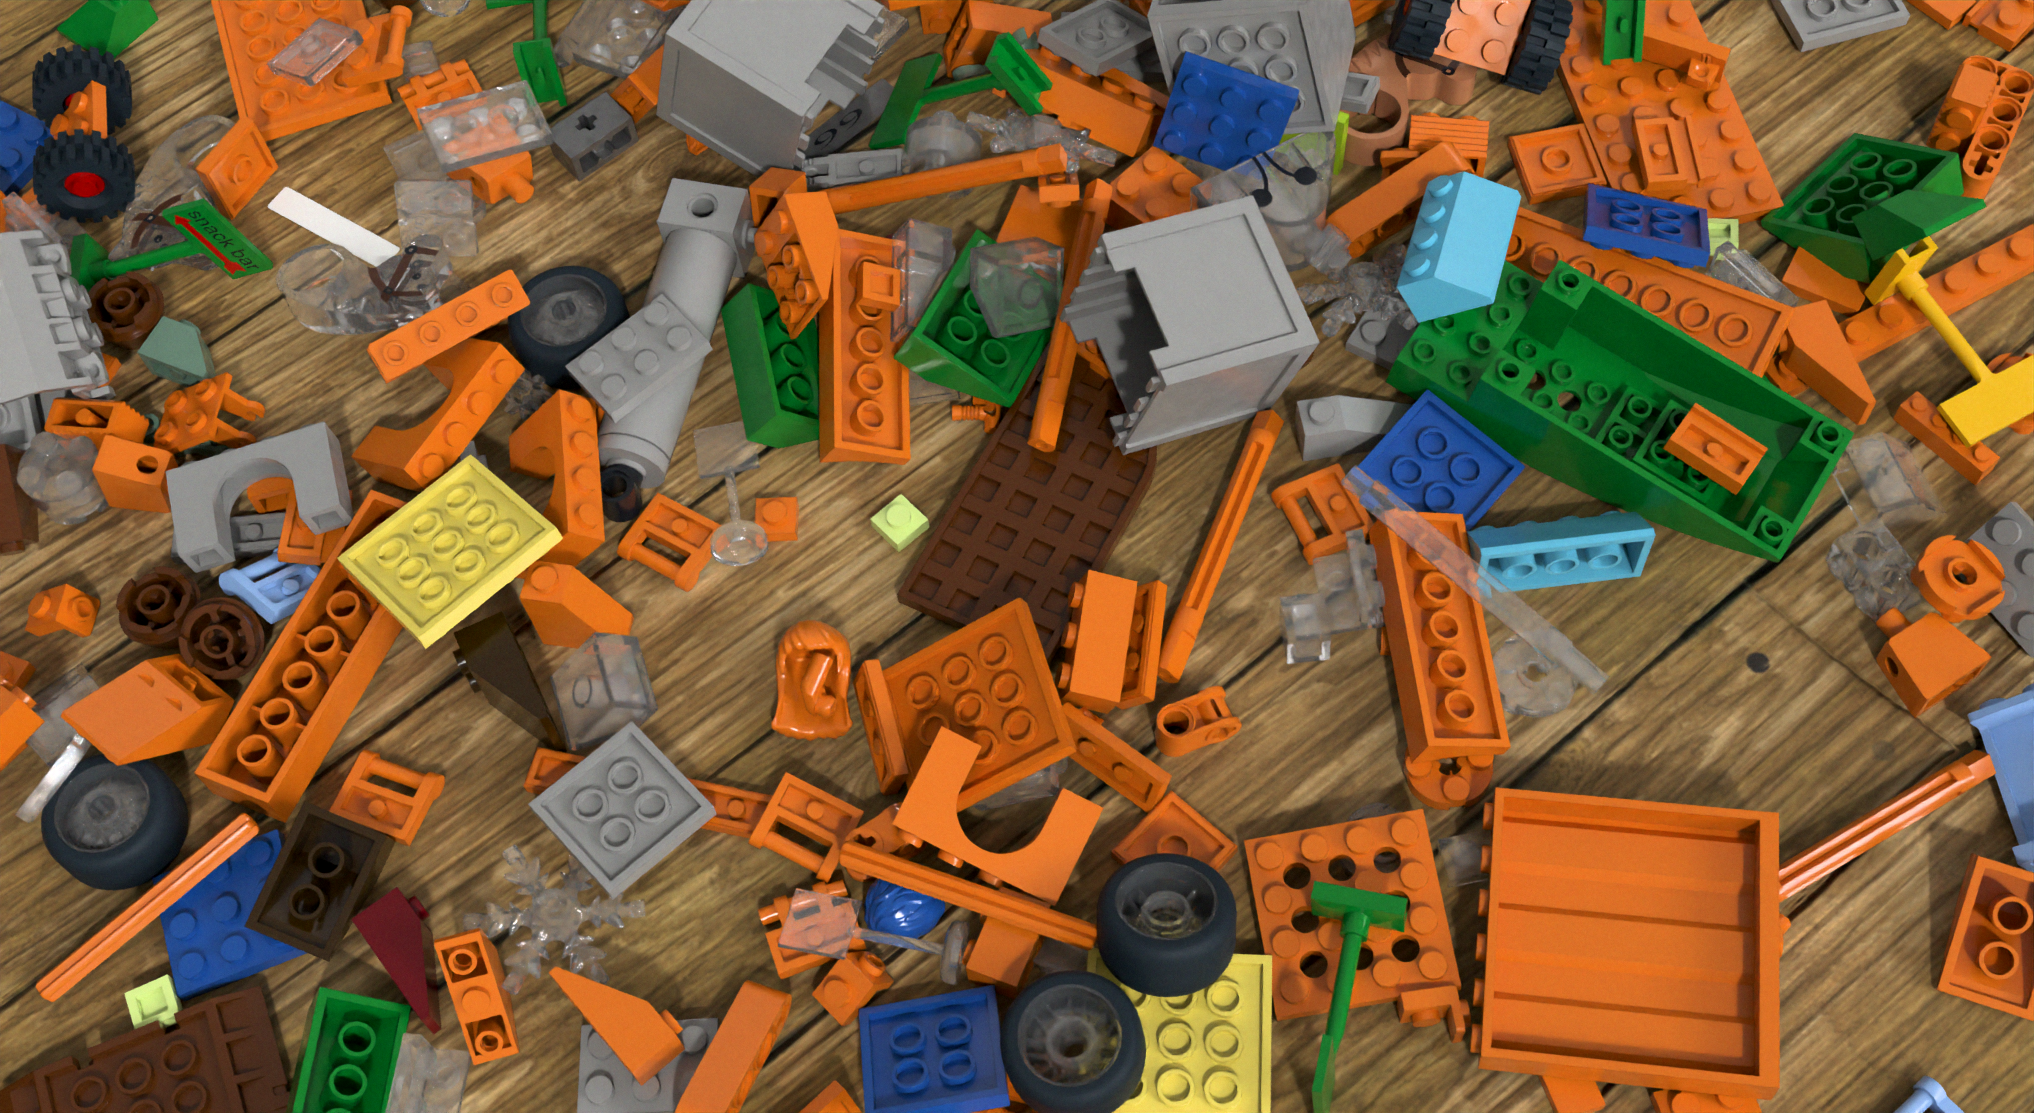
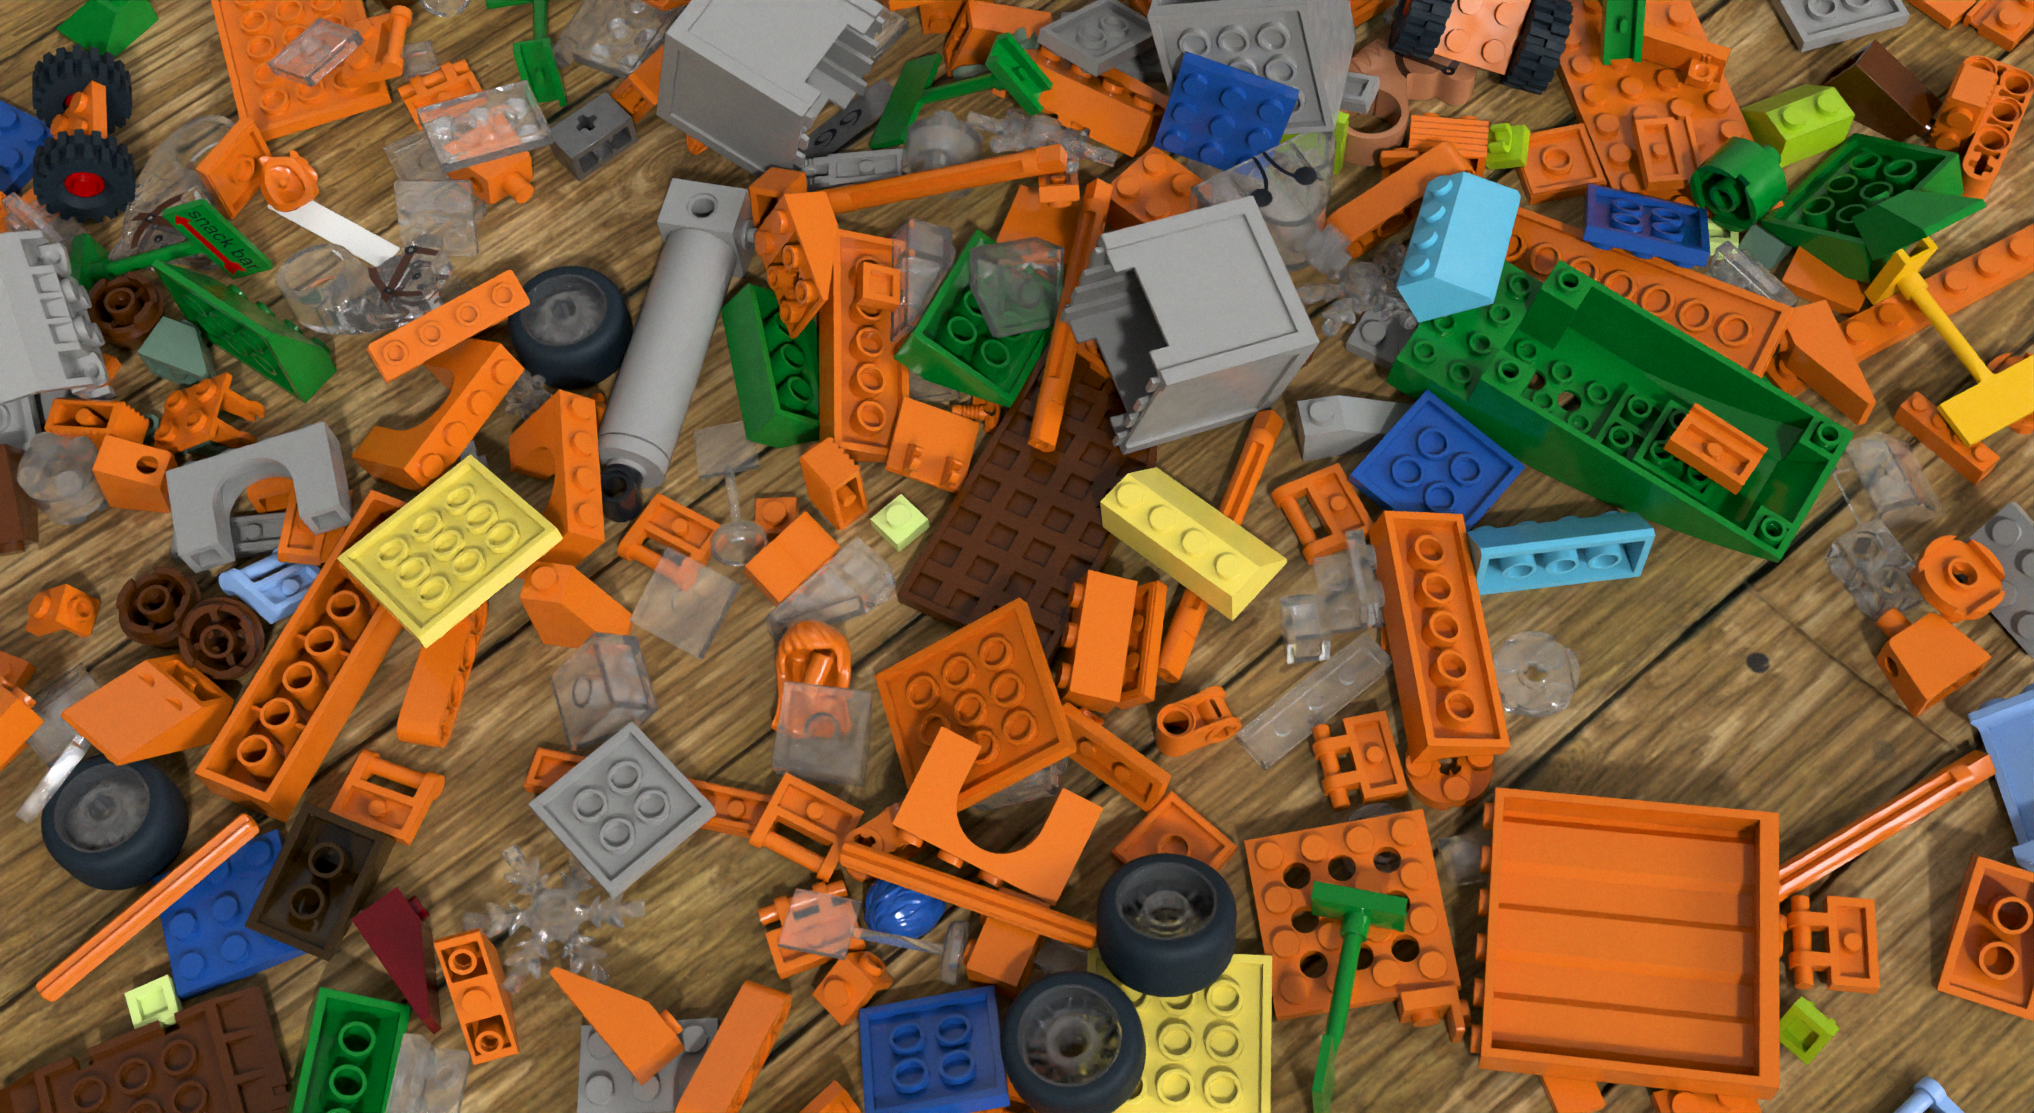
(249, 331): none -> green slope
(287, 181): none -> orange hat
(440, 683): none -> orange beam
(499, 668): dark brown slope -> none
(638, 358): light grey plate -> none
(685, 602): none -> clear tile
(791, 558): none -> orange brick
(823, 734): none -> clear slope
(834, 483): none -> orange brick
(838, 591): none -> clear slope
(880, 727): orange tile -> none
(932, 445): none -> orange plate
(1189, 540): none -> light yellow slope
(1314, 700): none -> clear tile
(1373, 759): none -> orange plate
(1473, 579): clear piece -> none
(1507, 146): none -> lime tile
(1739, 183): none -> green brick
(1764, 246): none -> sand green slope
(1800, 121): none -> lime slope
(1806, 1030): none -> lime tile
(1849, 944): none -> orange plate
(1883, 93): none -> reddish brown slope

